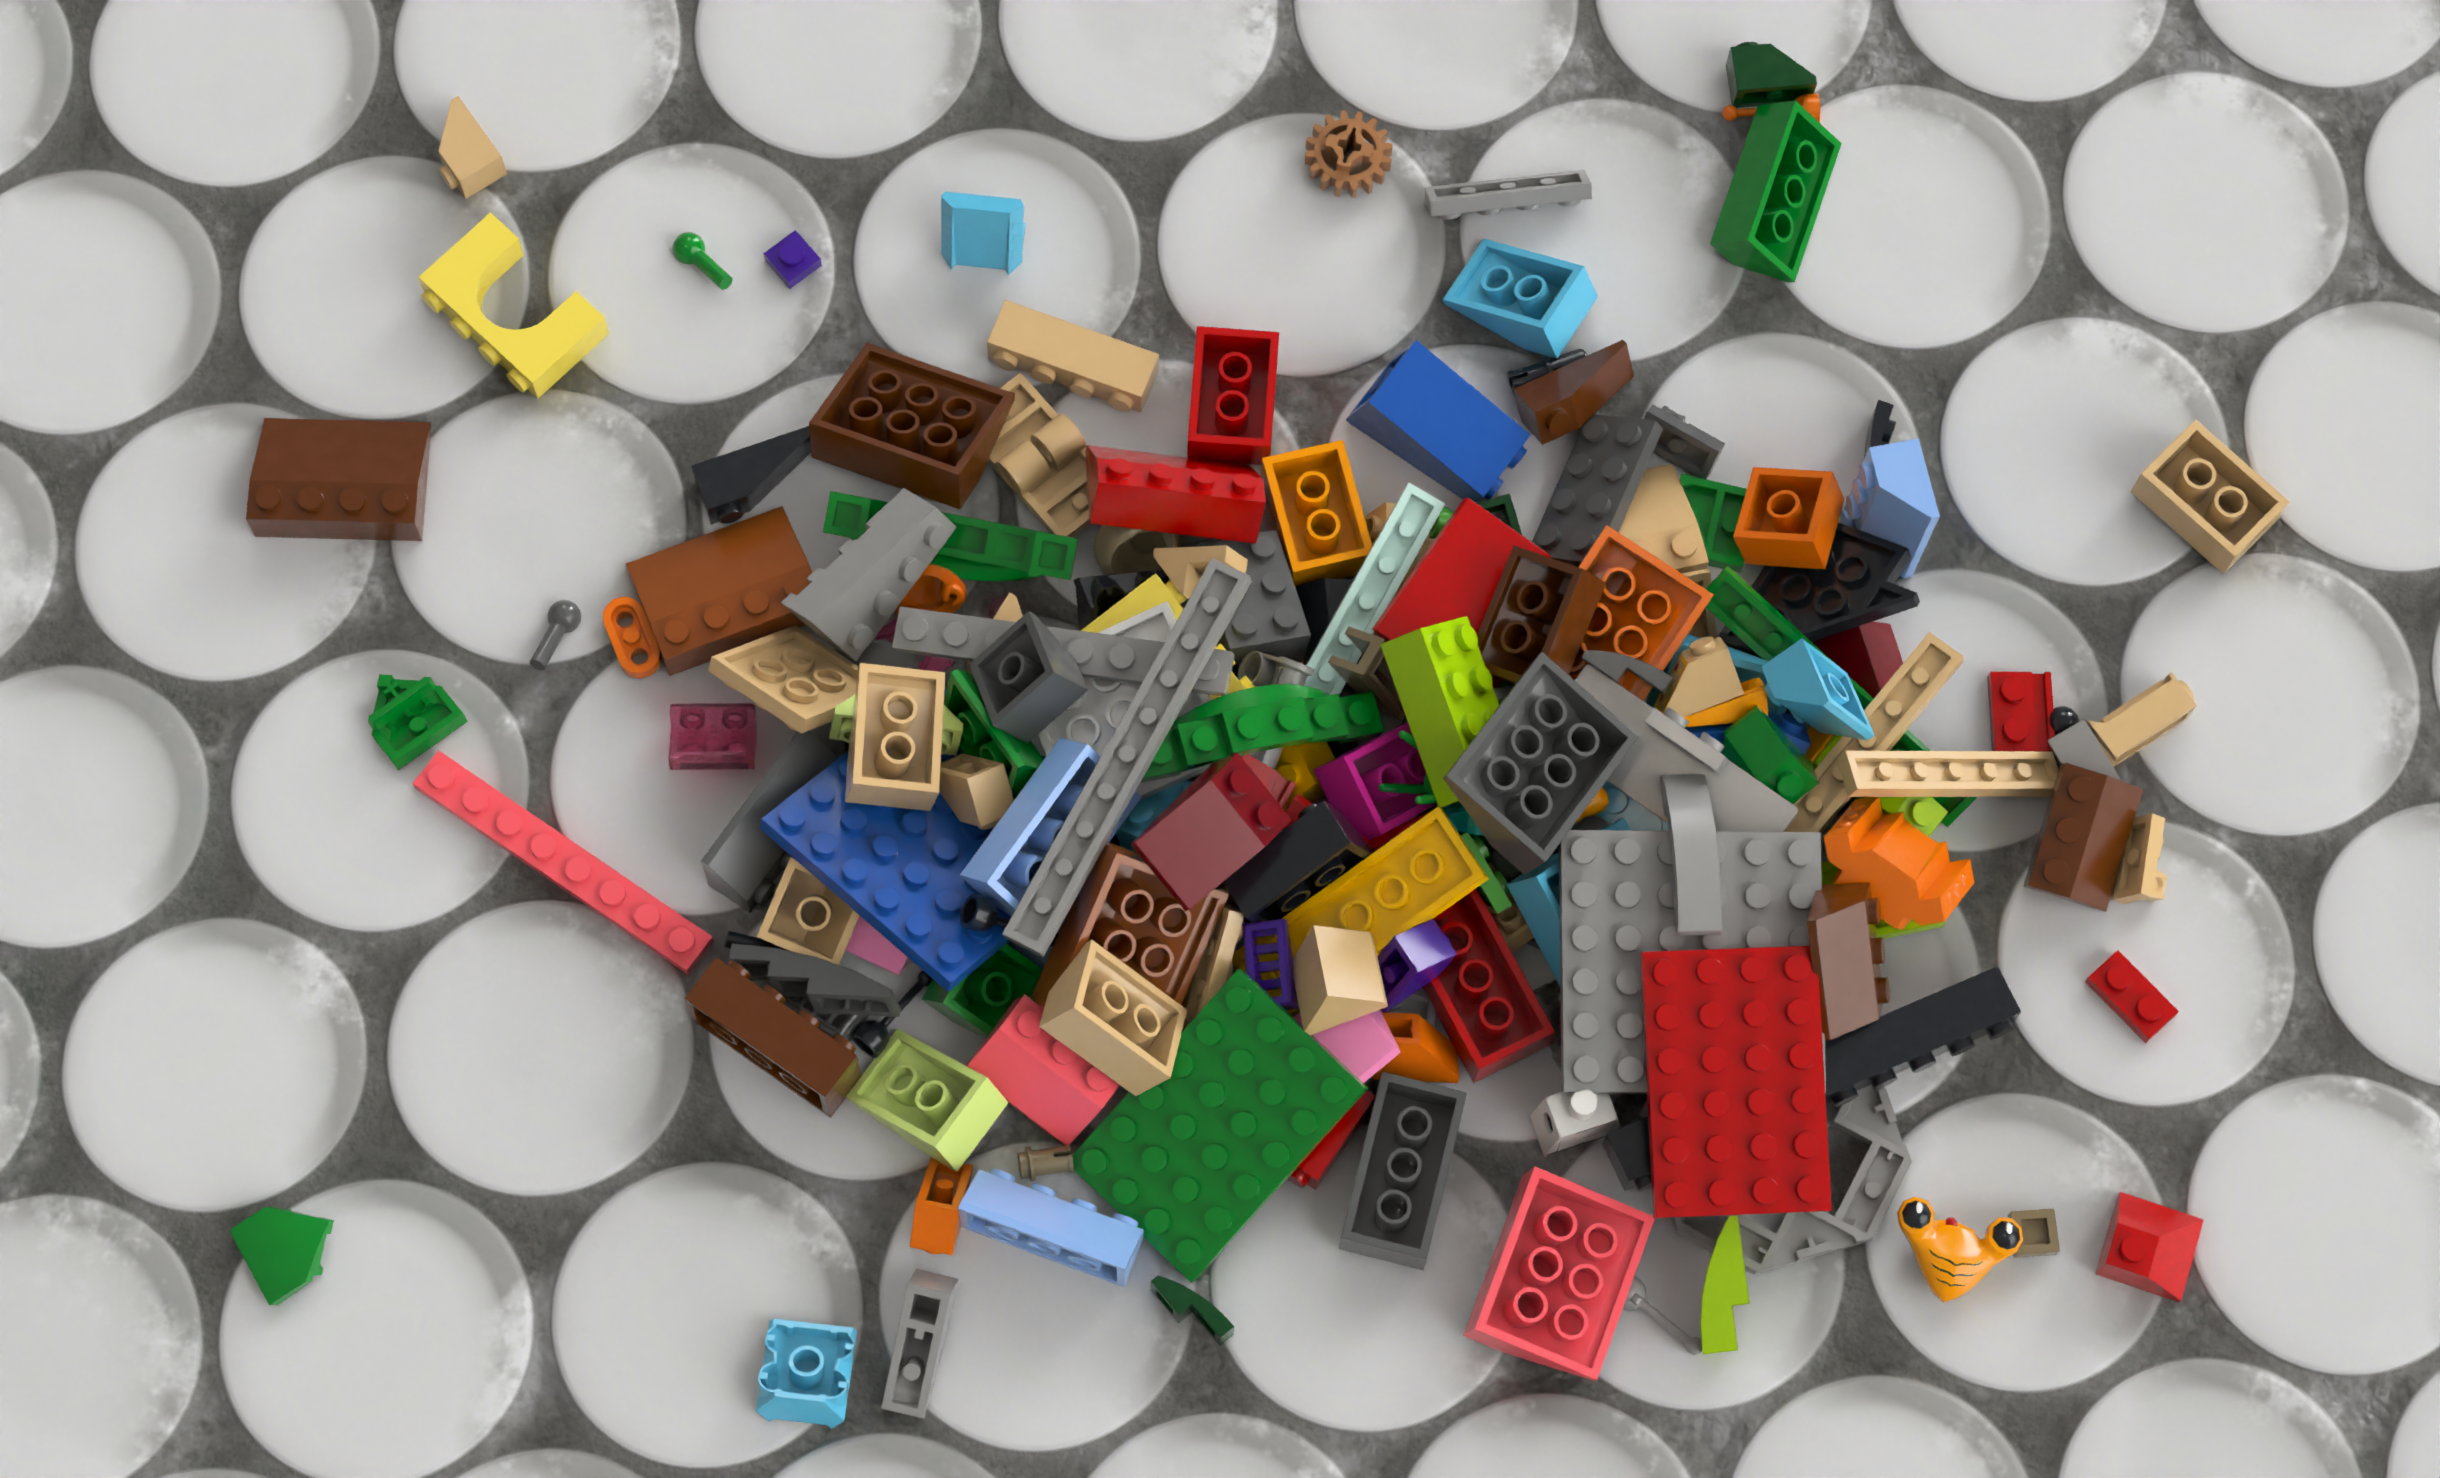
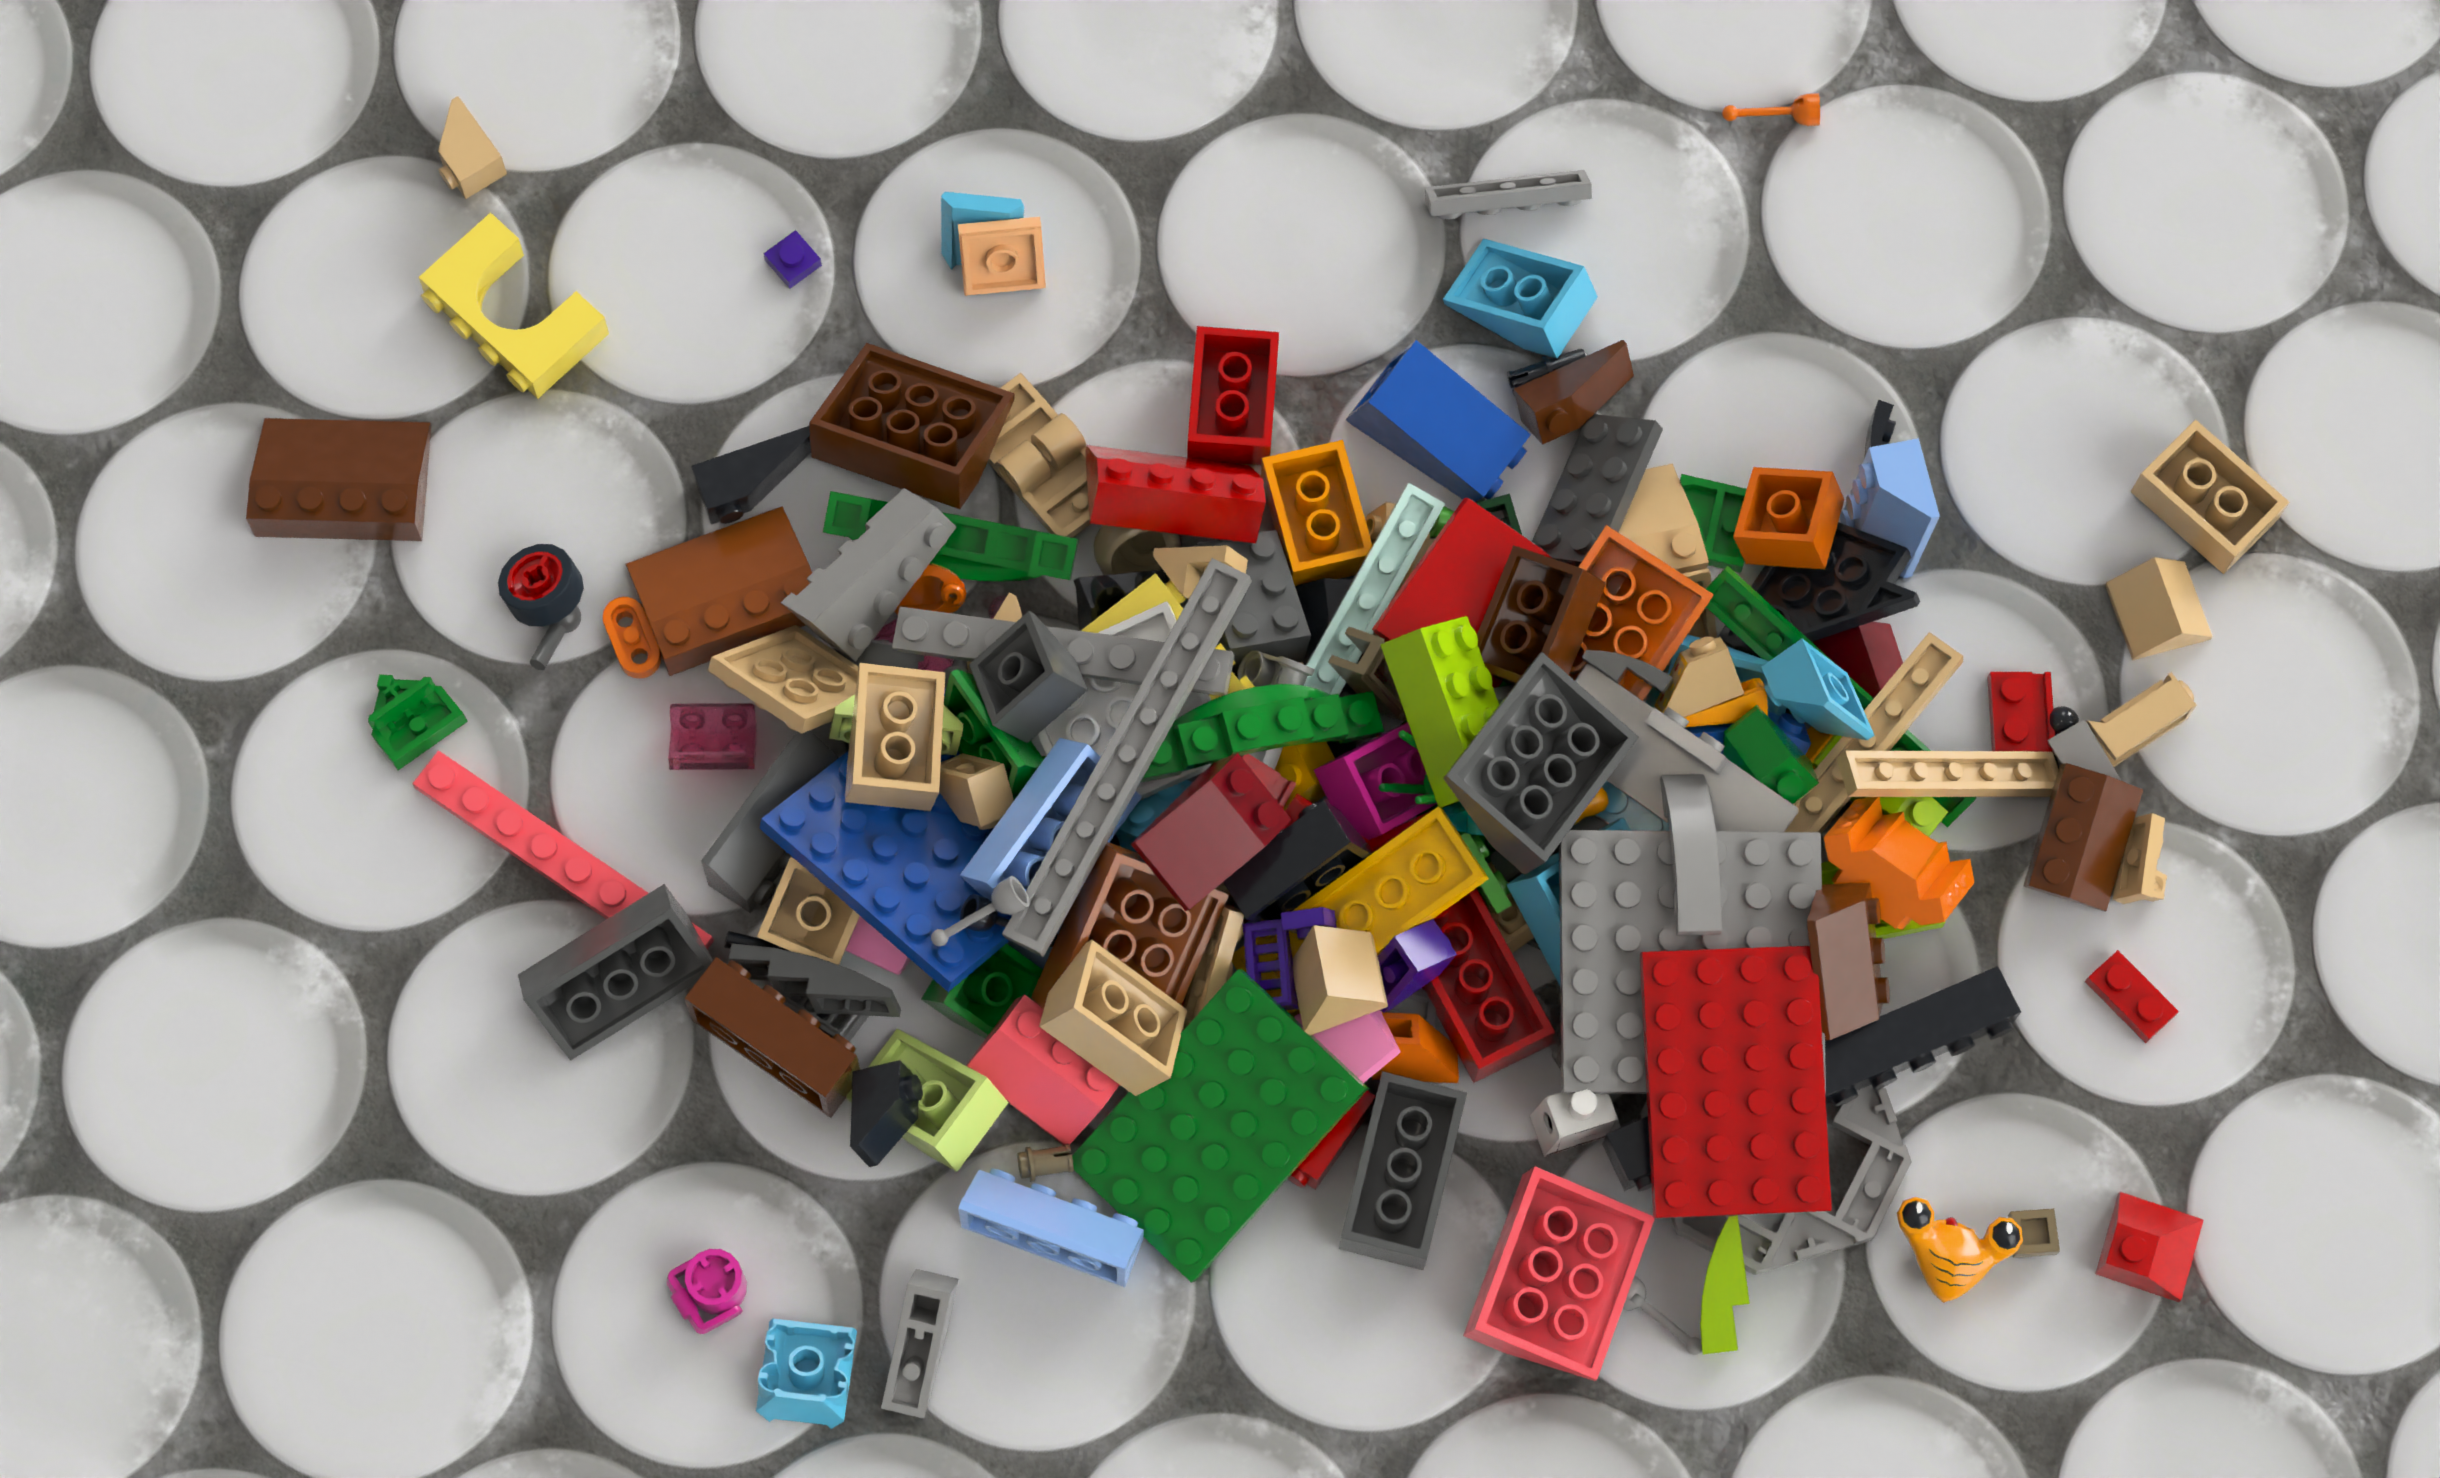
(282, 1249): green slope -> none
(540, 585): none -> black wheel
(615, 972): none -> dark grey slope
(690, 249): green bar -> none
(714, 1285): none -> dark pink piece
(873, 1035): black hinge -> none
(882, 1109): none -> black slope
(936, 1209): orange slope -> none
(1002, 256): none -> light nougat tile
(1007, 898): none -> light grey hinge
(1072, 357): tan brick -> none
(1183, 1301): dark green slope -> none
(1303, 920): none -> dark purple plate
(1330, 147): medium nougat gear -> none
(1685, 443): dark grey hinge -> none
(1765, 76): dark green slope -> none
(1776, 191): green slope -> none
(2158, 608): none -> tan slope

